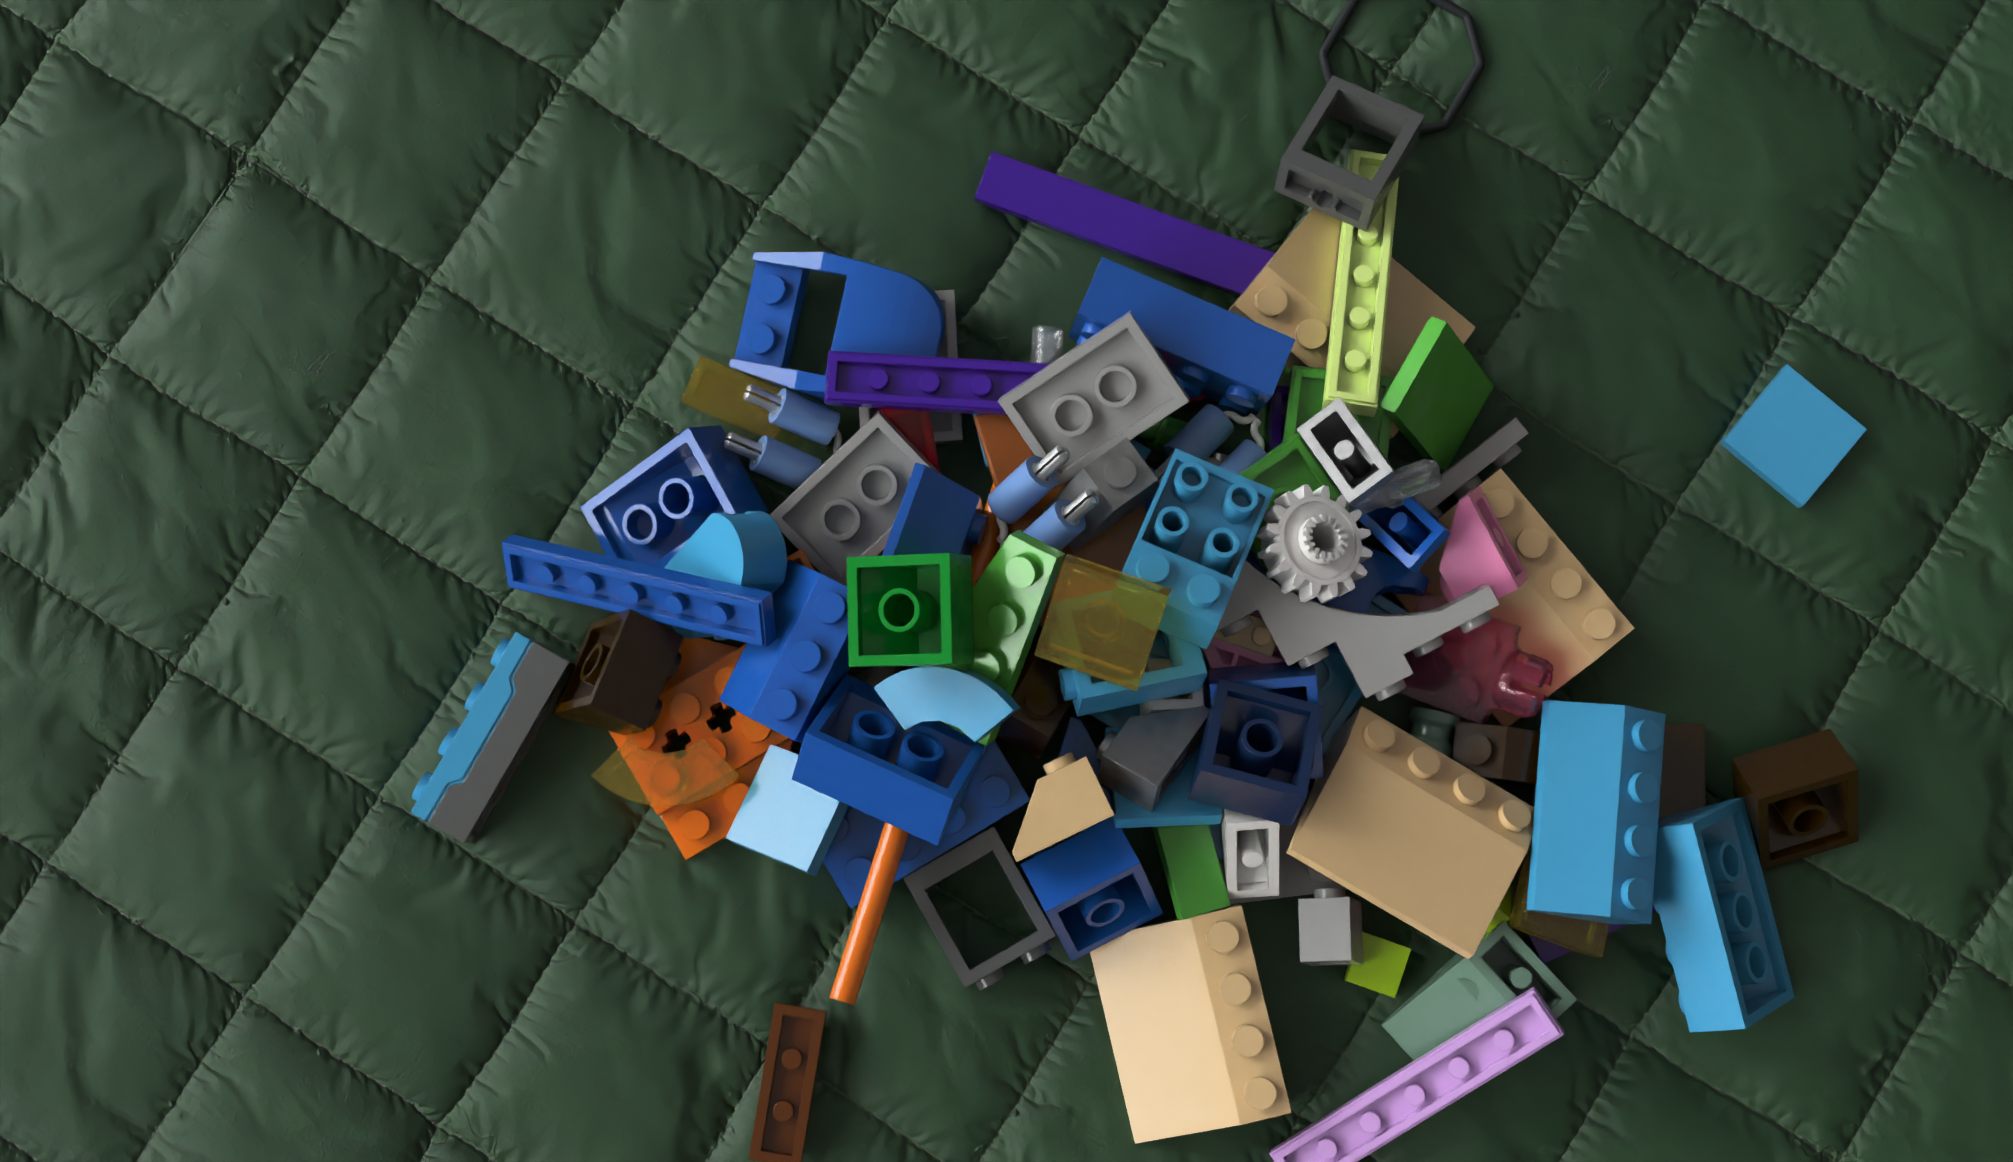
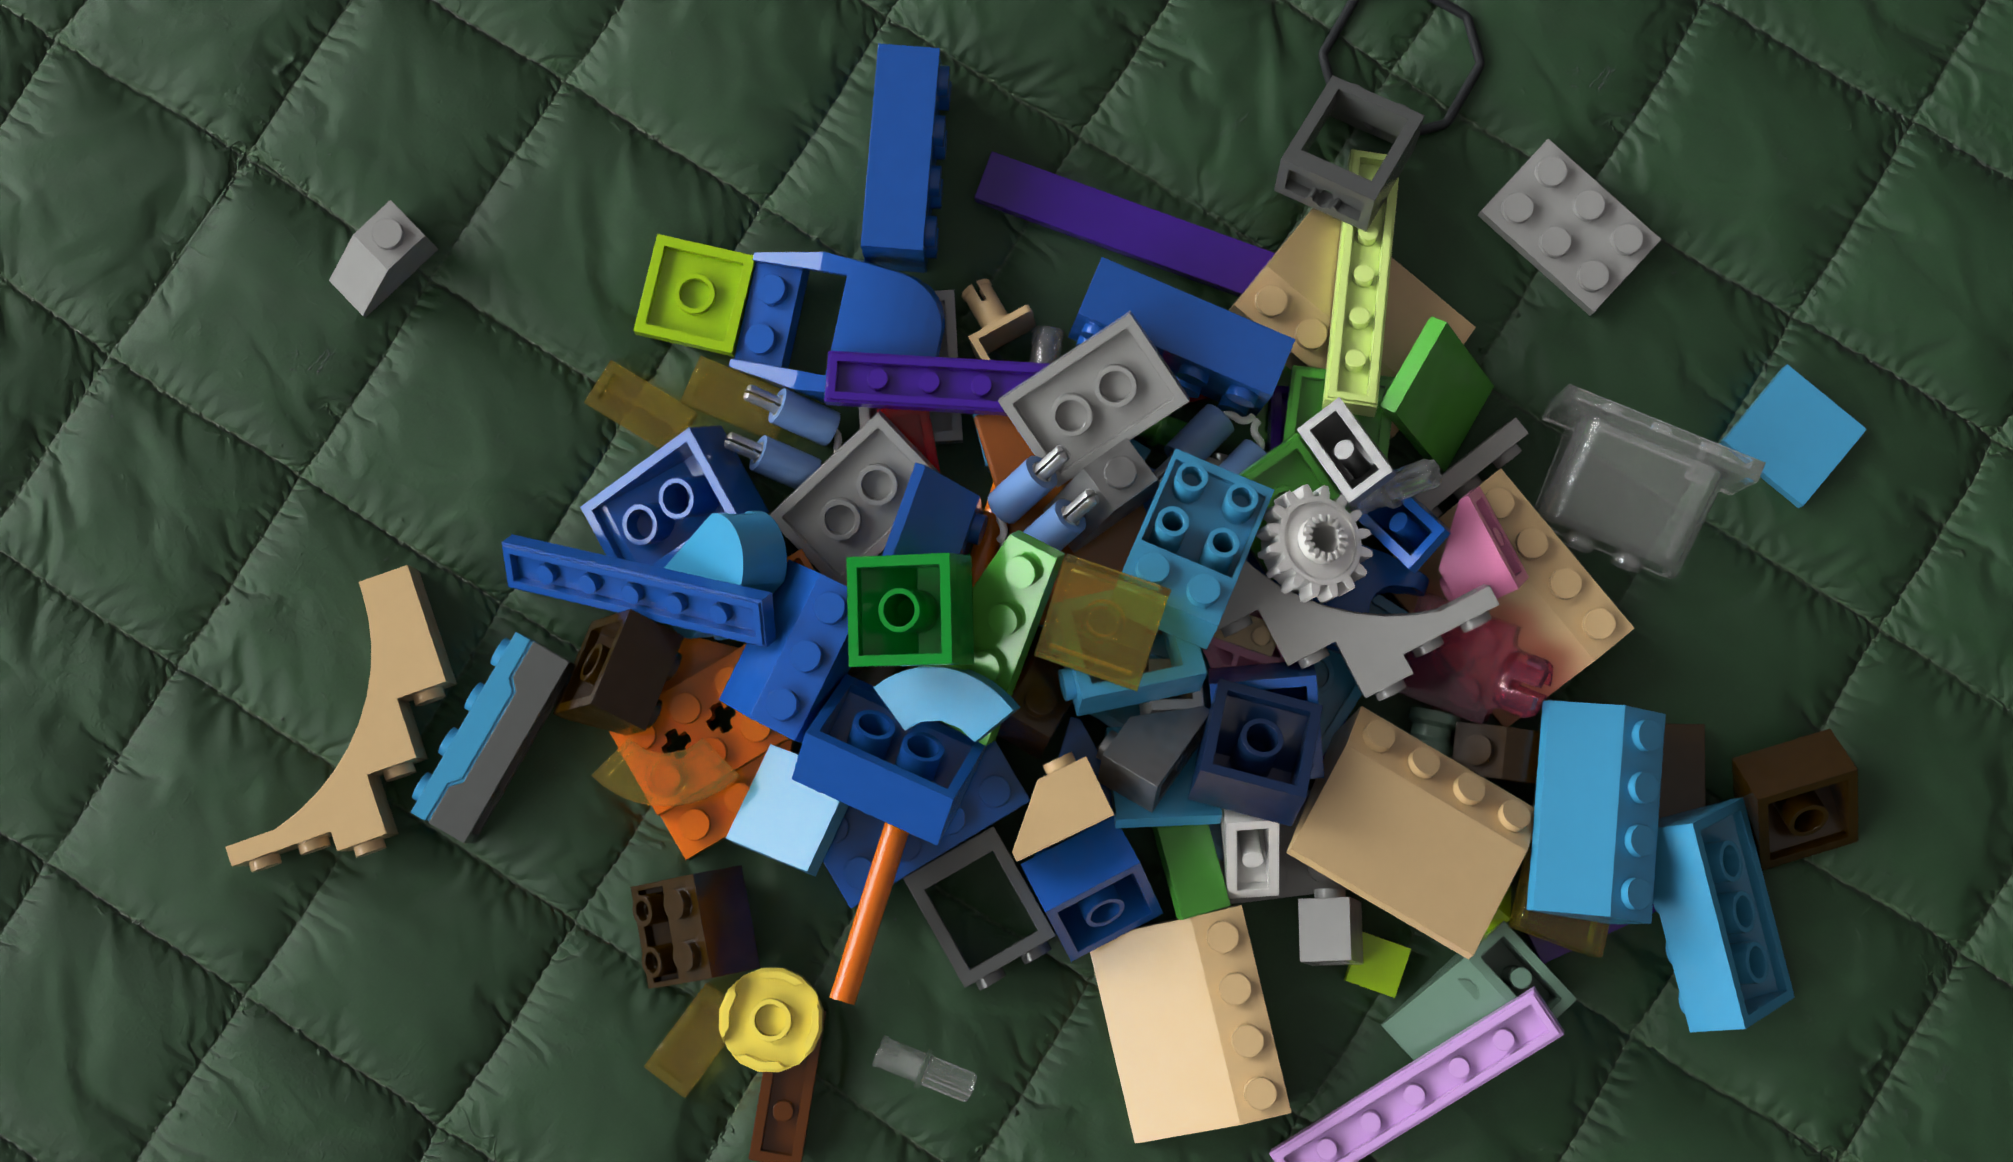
(380, 258): none -> light grey slope
(405, 667): none -> tan arch
(639, 406): none -> clear yellow tile
(690, 1043): none -> clear yellow tile
(695, 295): none -> lime plate
(695, 927): none -> dark brown slope
(771, 1019): none -> light yellow tile
(902, 157): none -> blue brick
(925, 1069): none -> clear axle
(996, 324): none -> tan bracket
(1569, 227): none -> light grey plate
(1633, 482): none -> clear windscreen

